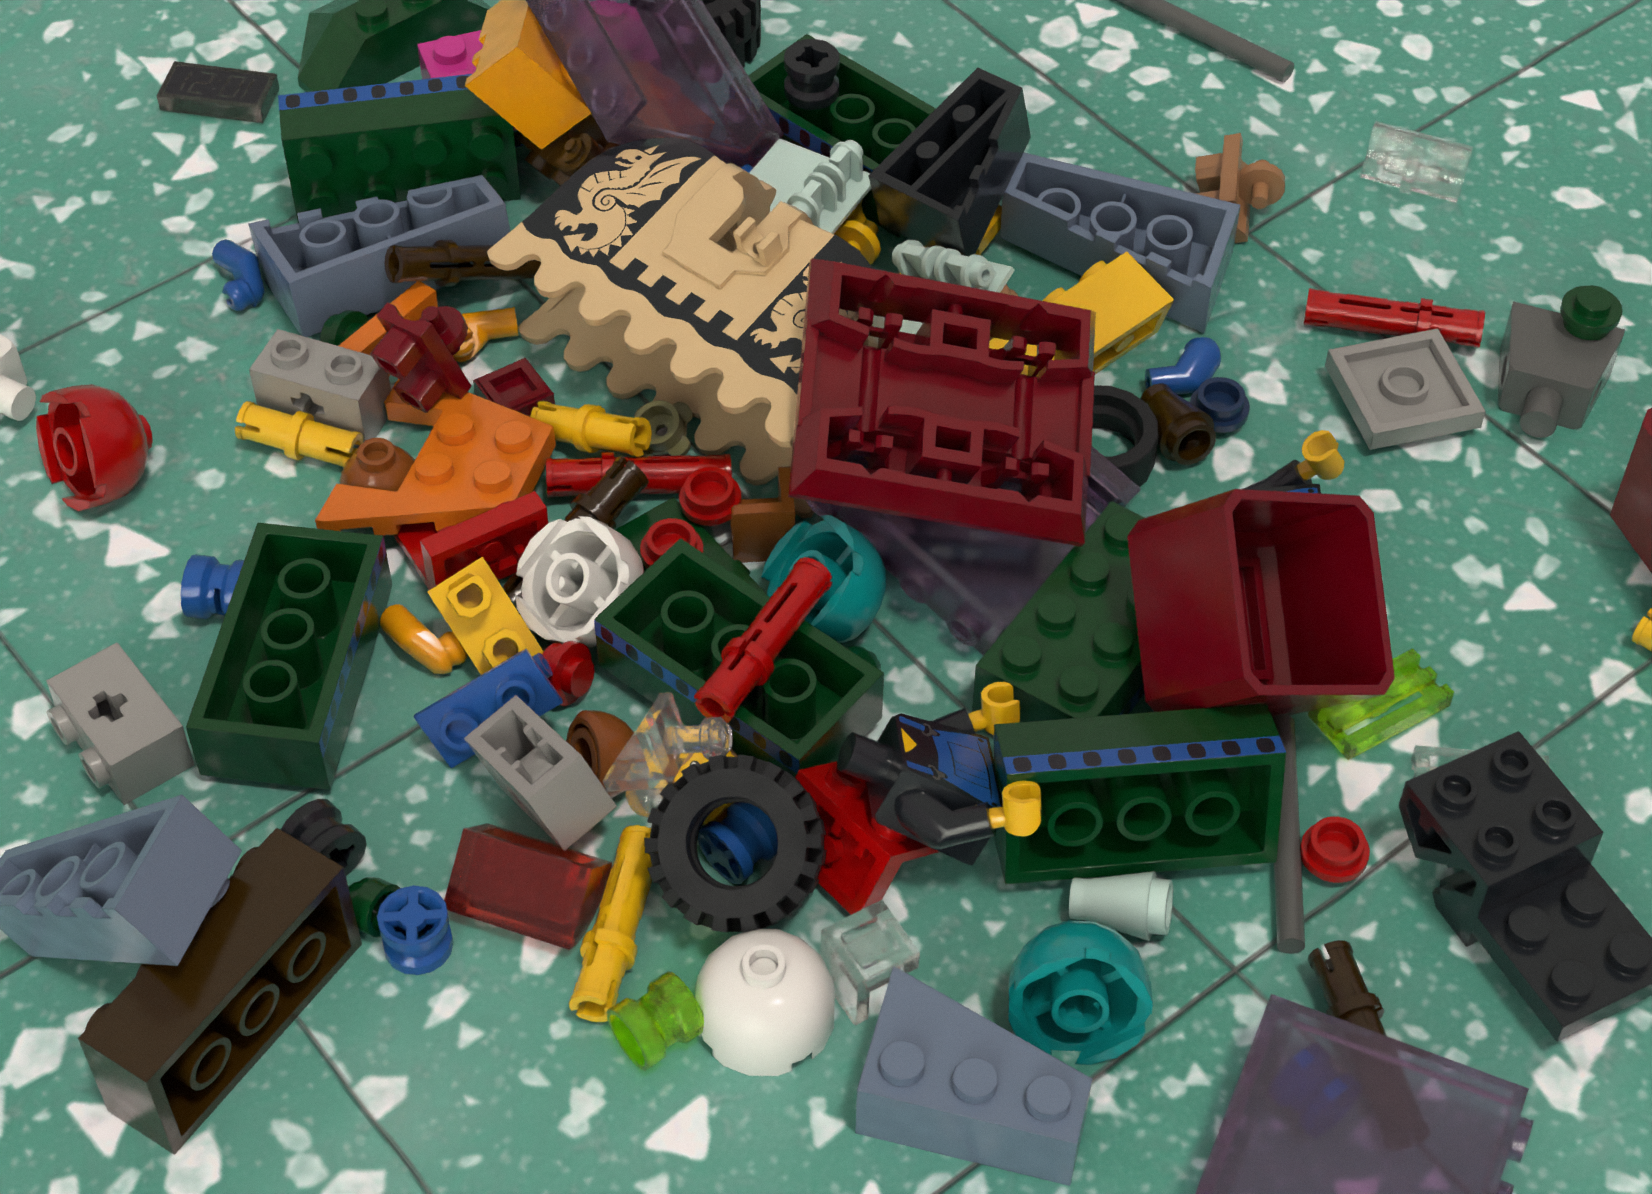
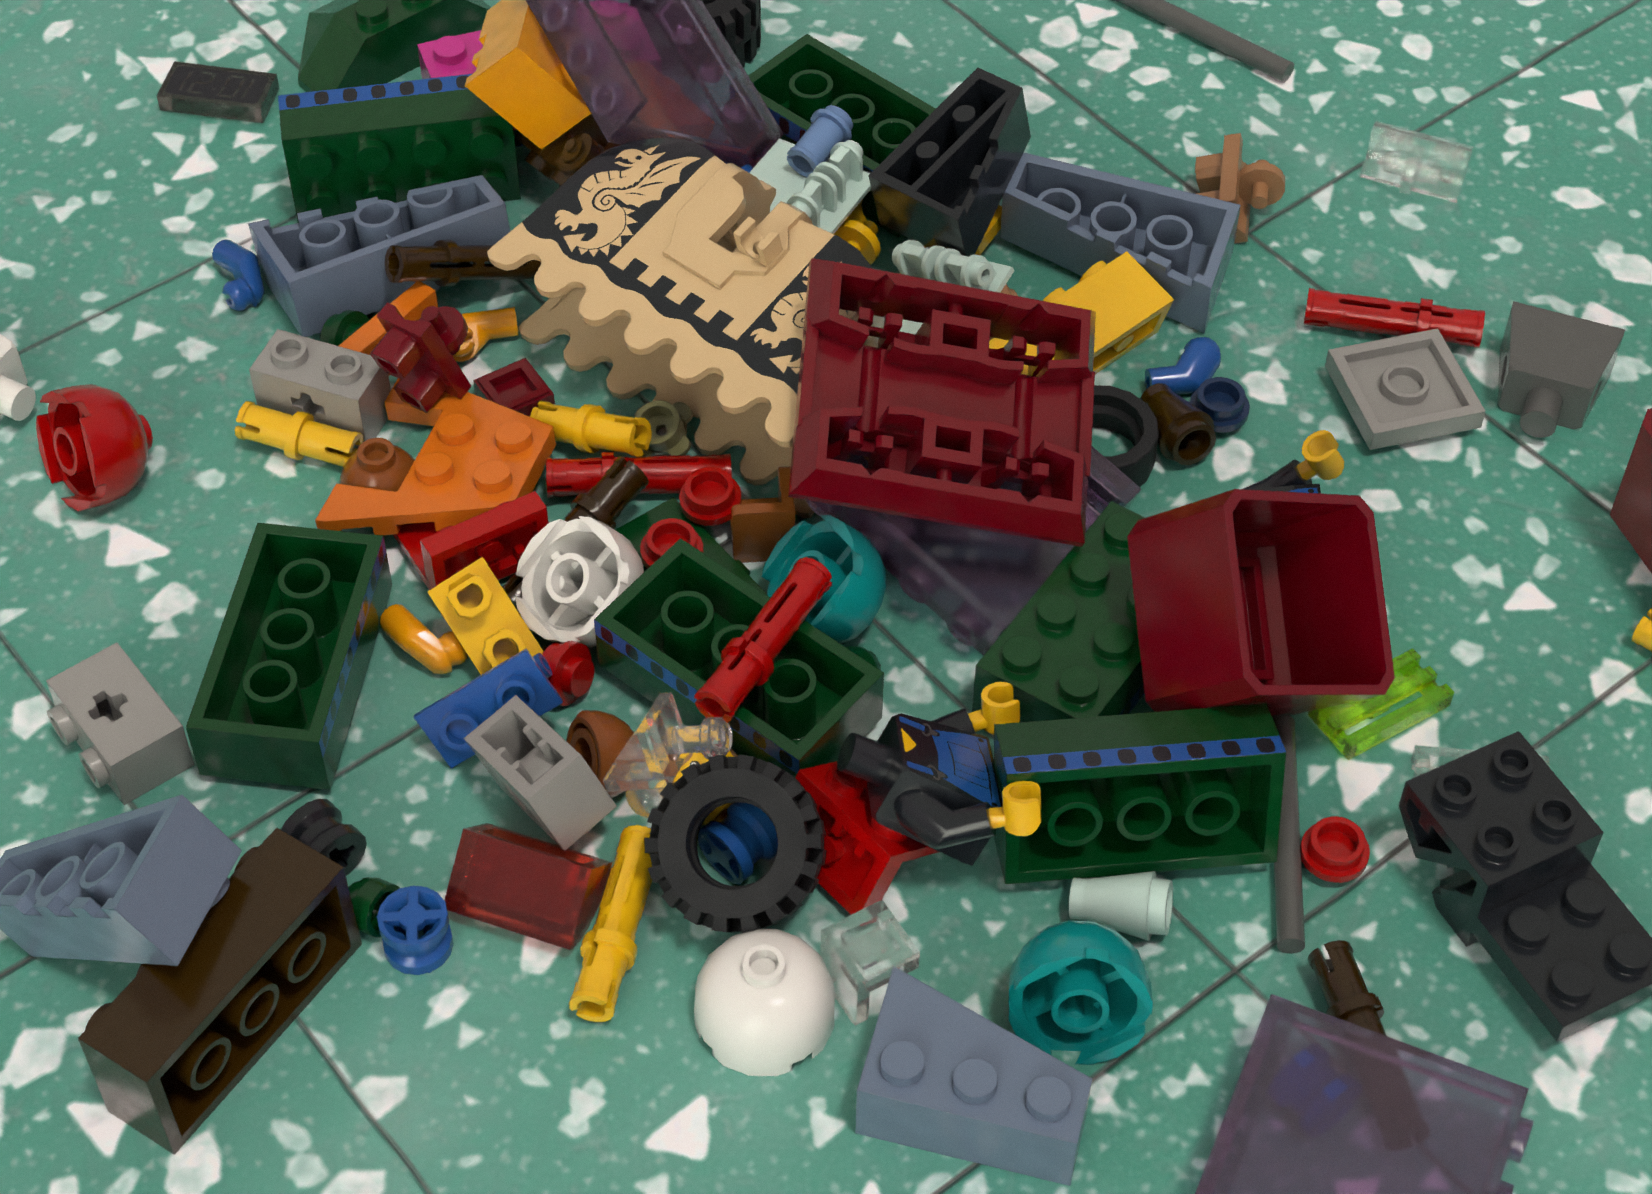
(208, 586): blue wheel -> none
(656, 1020): clear neon green wheel -> none
(811, 74): black wheel -> none
(826, 129): none -> medium blue pin
(1590, 312): dark green plate -> none

